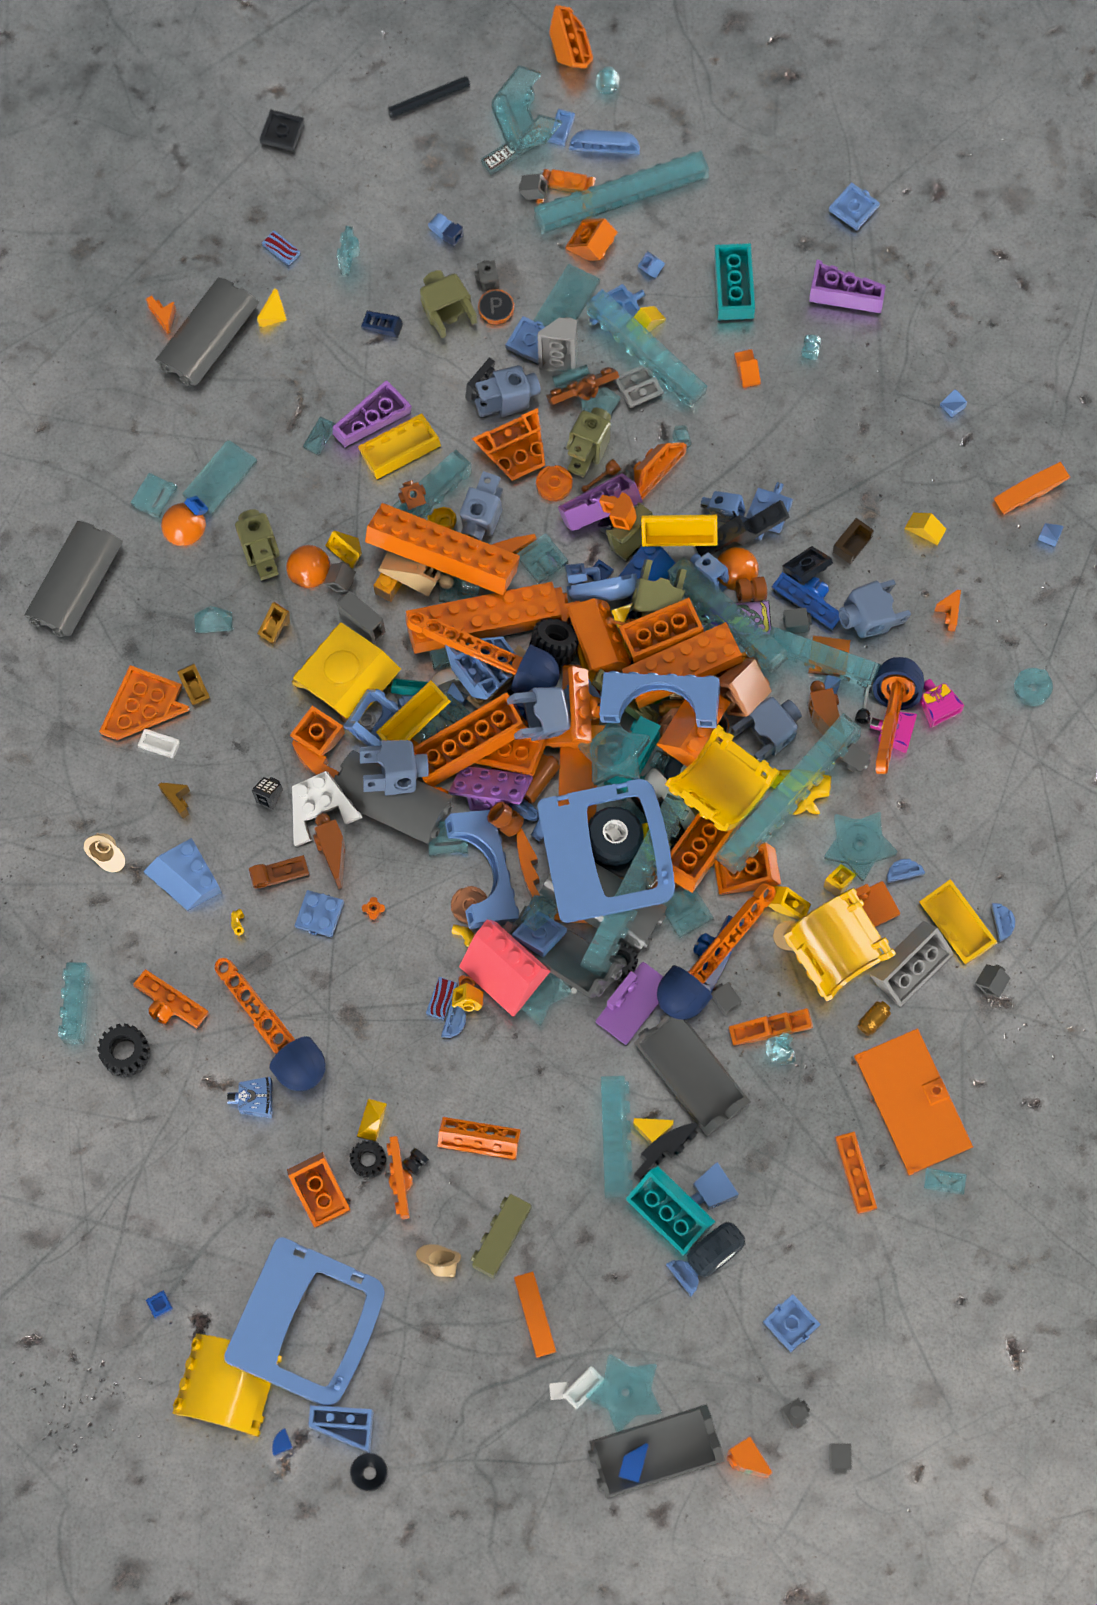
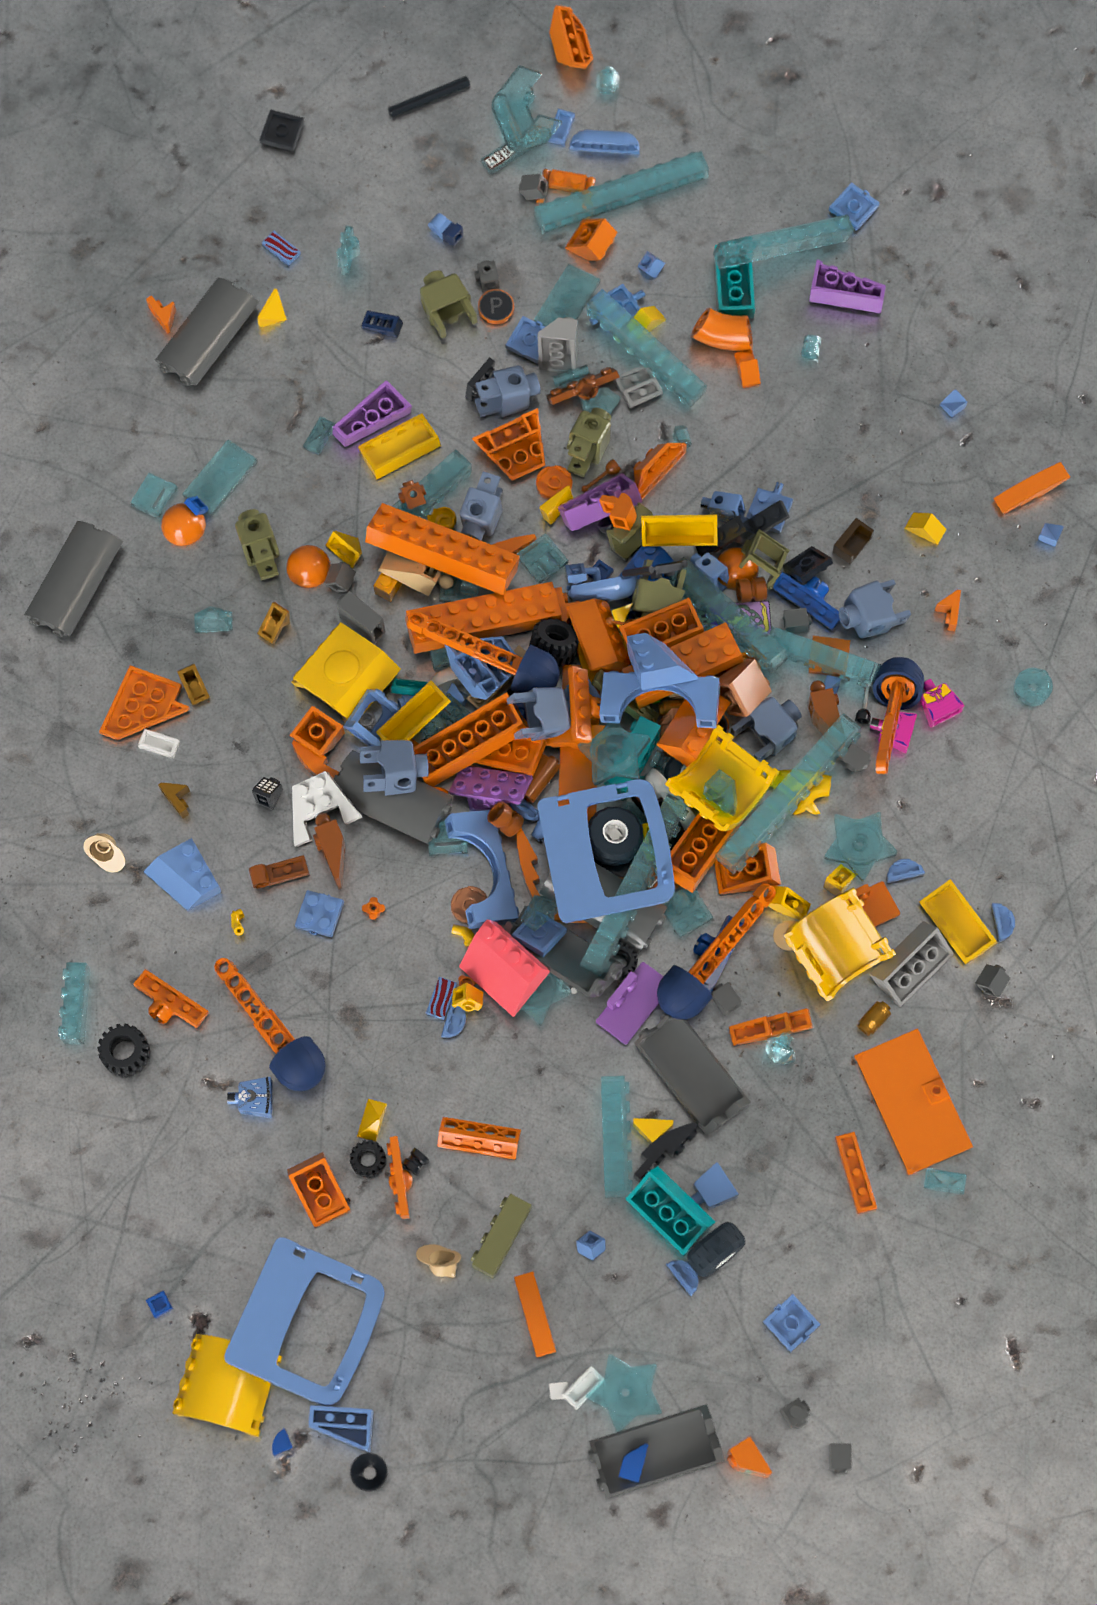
(550, 508): none -> yellow slope
(591, 1245): none -> medium blue slope
(656, 572): none -> black plate
(656, 663): none -> medium blue wedge
(722, 791): none -> clear light blue slope
(723, 331): none -> orange brick
(770, 548): none -> olive piece
(783, 241): none -> clear light blue brick

